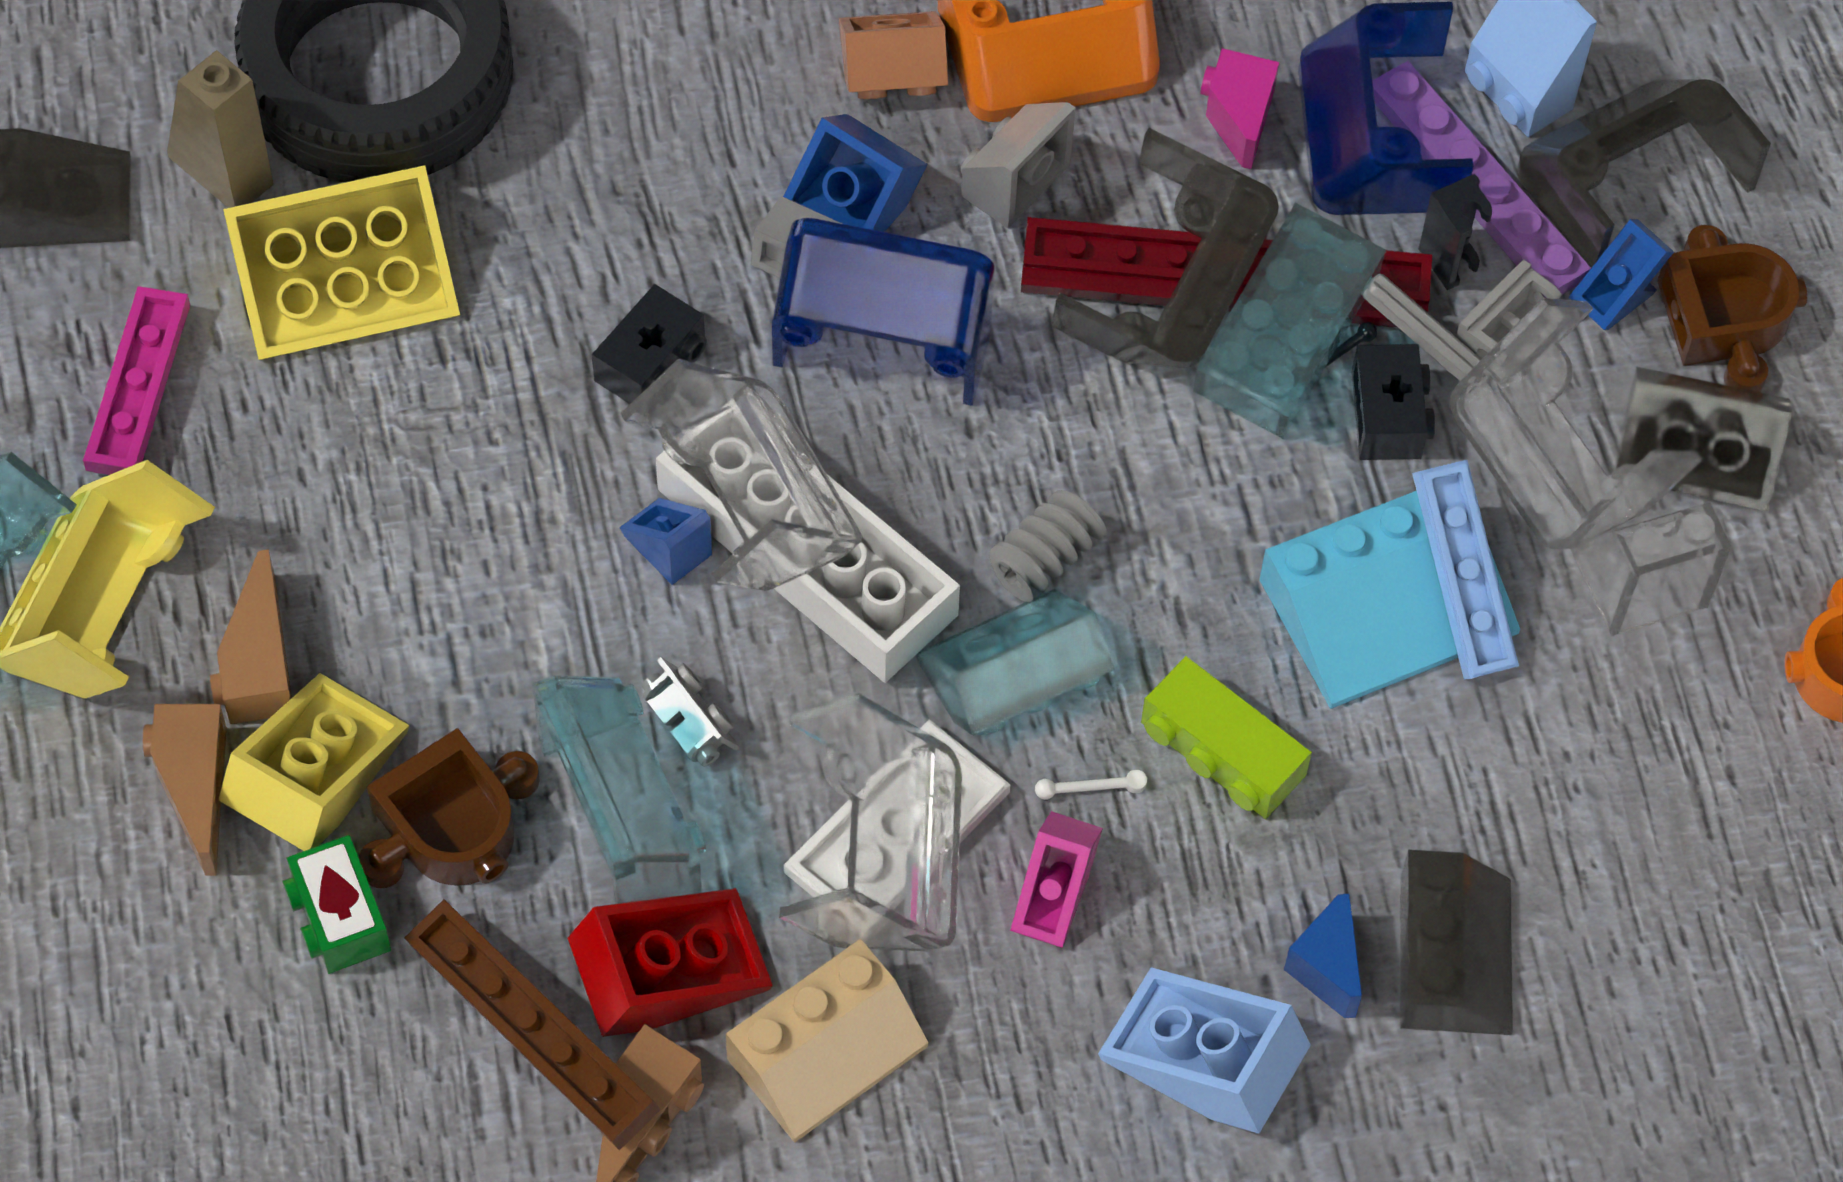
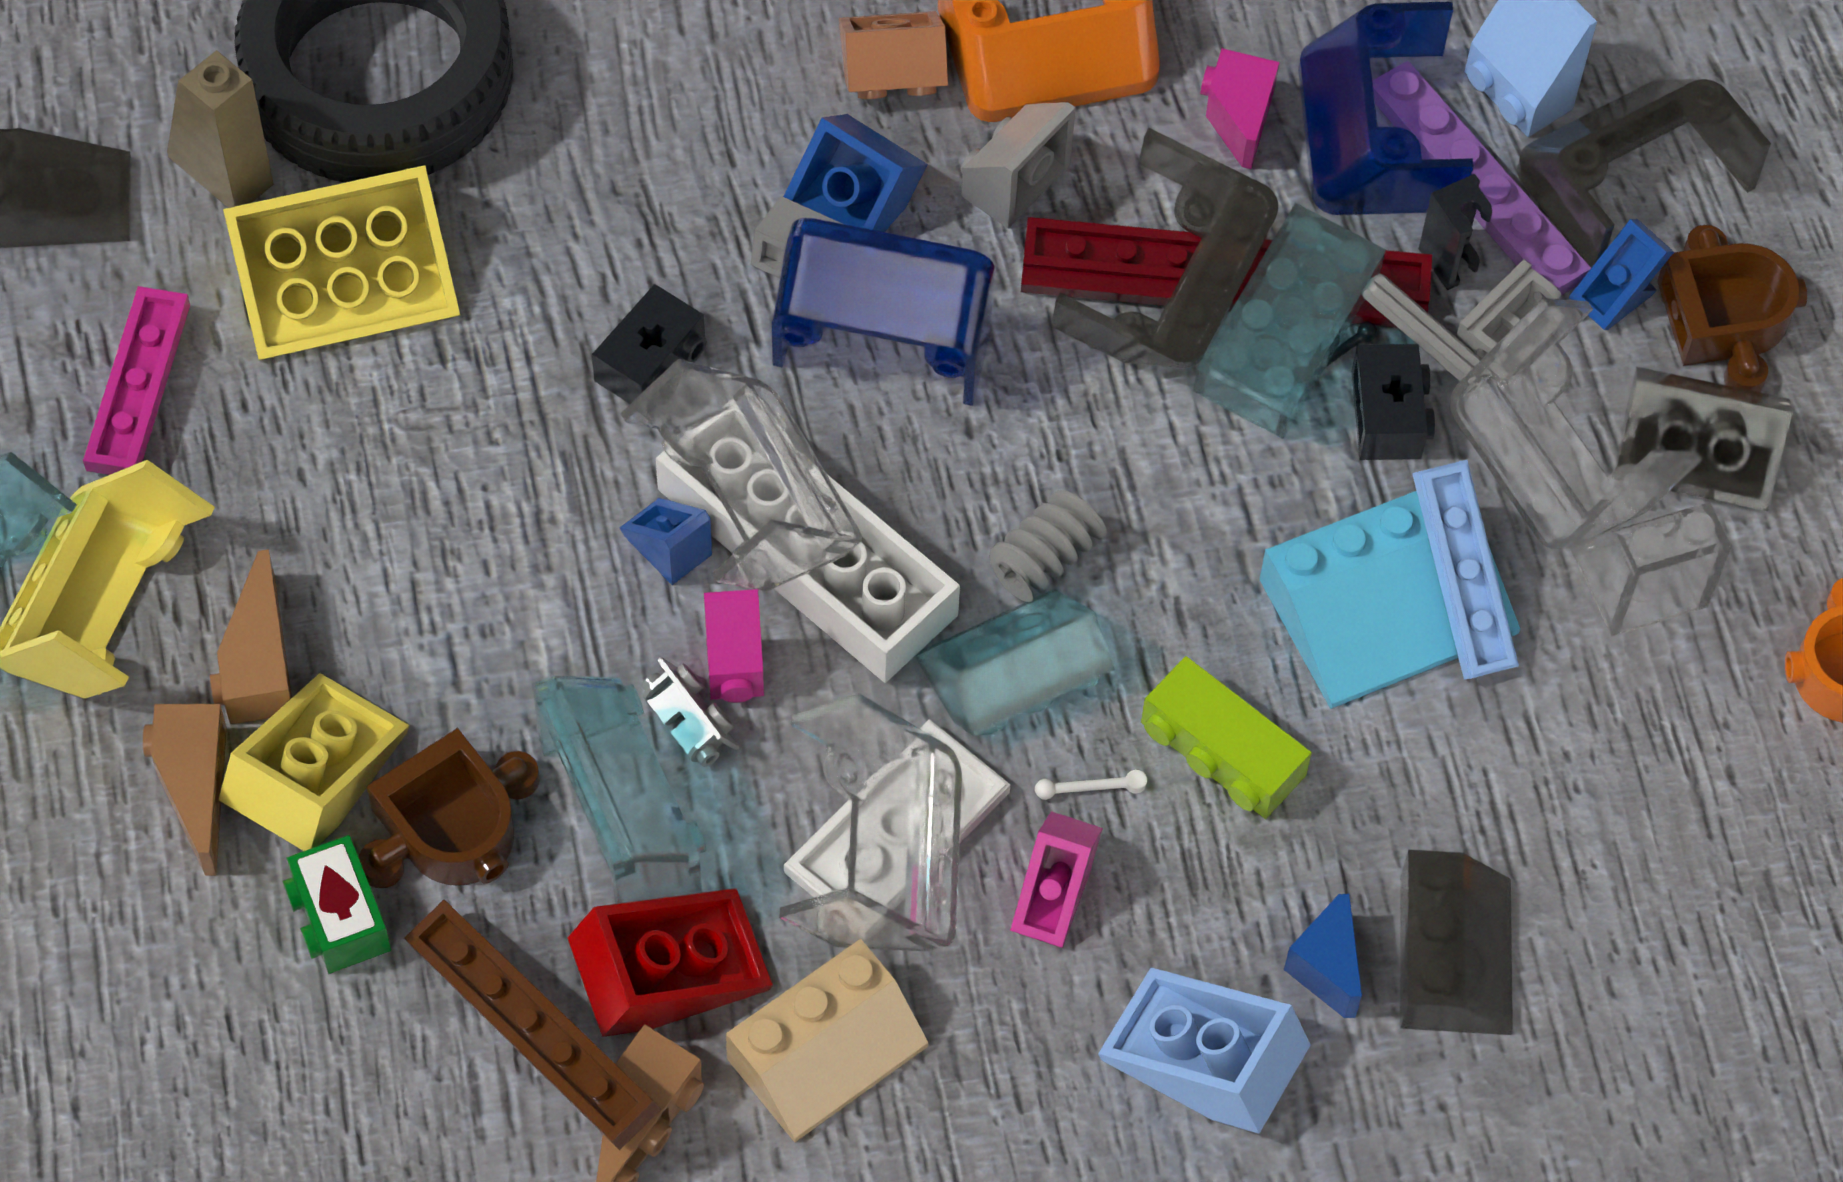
(734, 645): none -> dark pink slope

